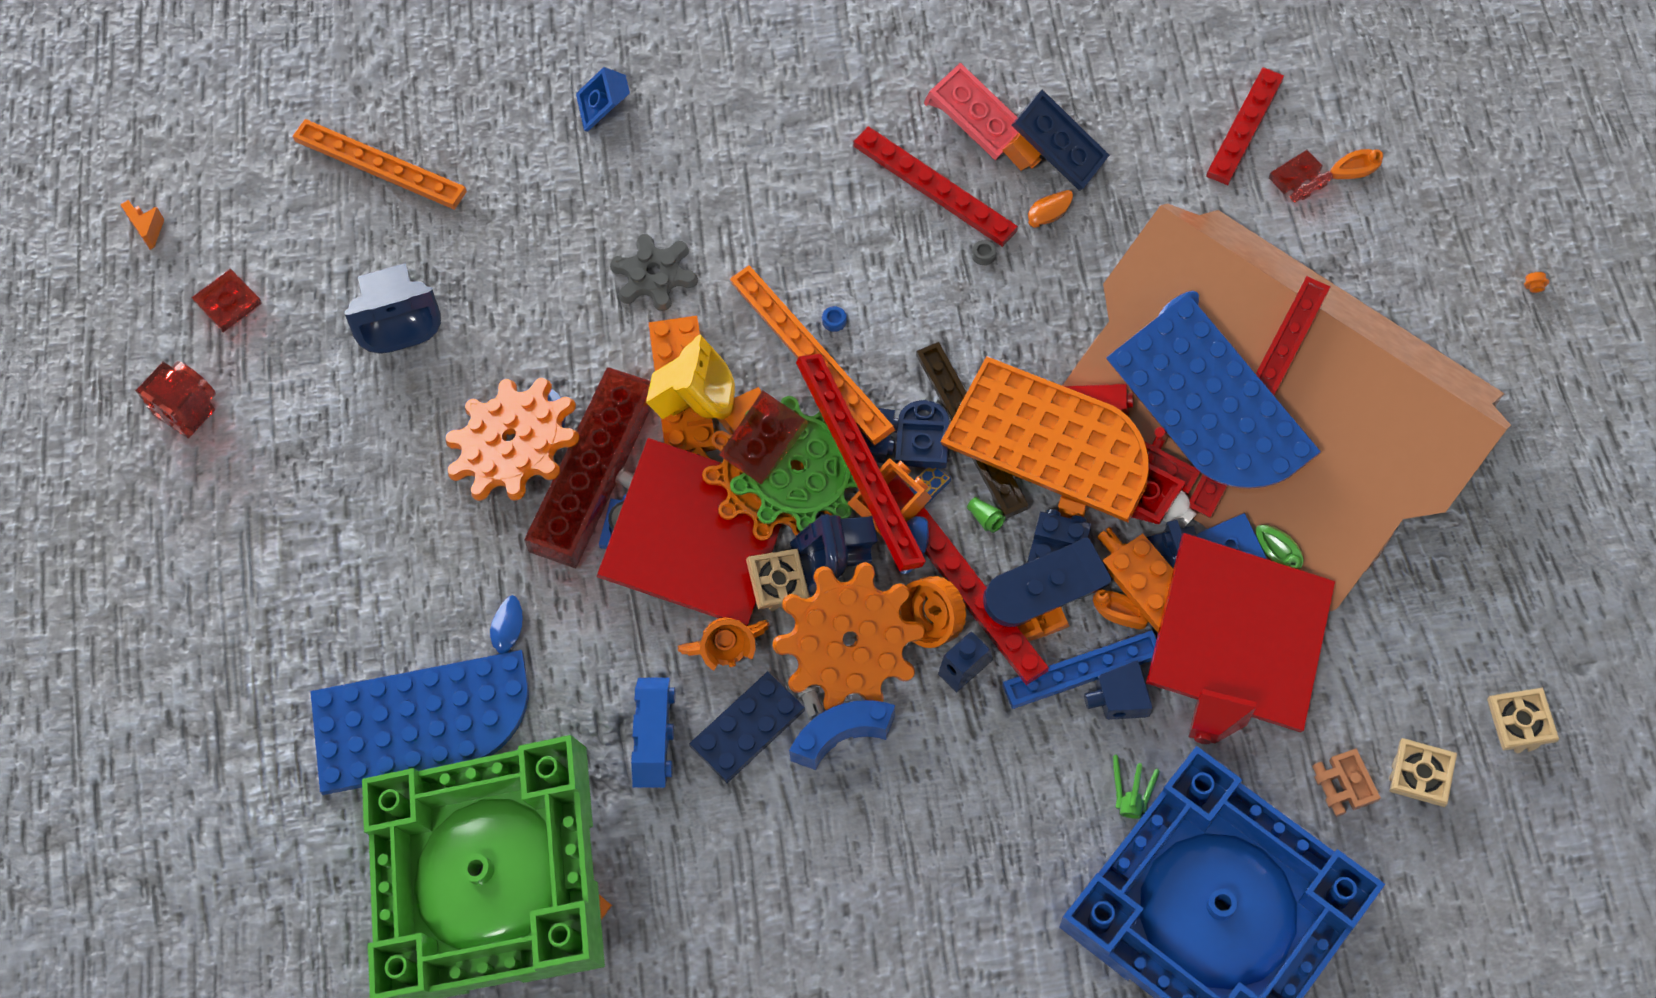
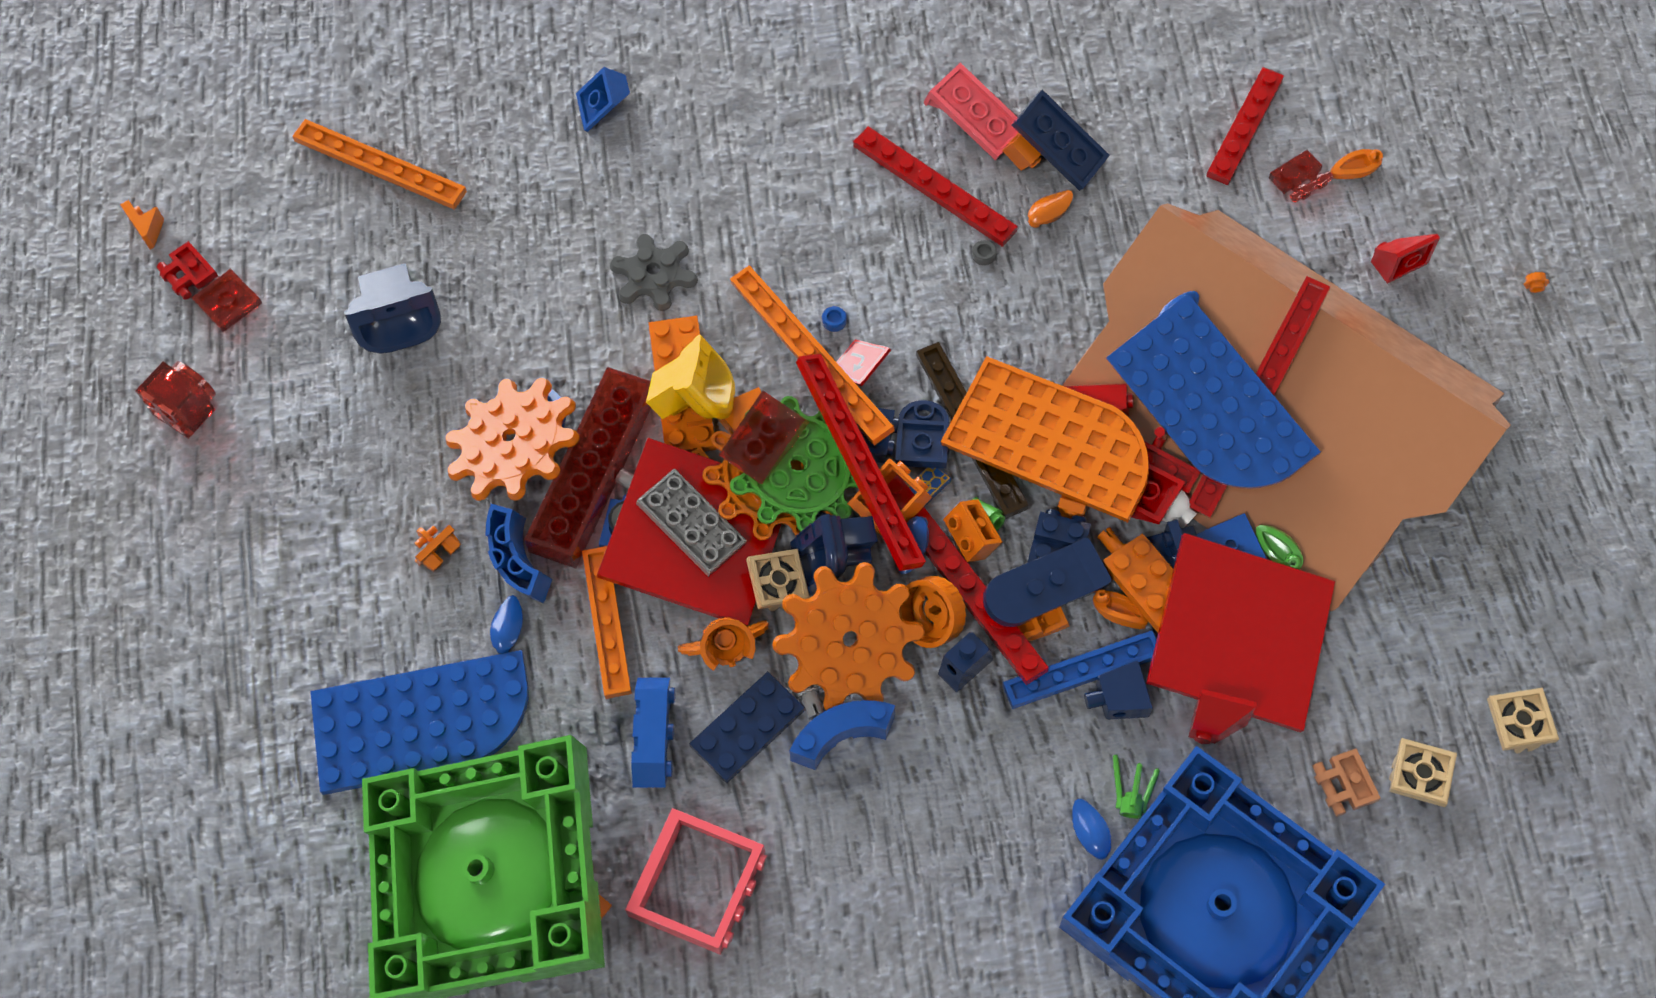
(192, 264): none -> red plate
(427, 555): none -> orange hips
(508, 555): none -> blue brick
(606, 627): none -> orange plate
(655, 863): none -> coral window
(691, 522): none -> light grey tile
(862, 360): none -> piece
(972, 530): none -> orange brick
(1091, 829): none -> blue arm
(1403, 255): none -> red slope

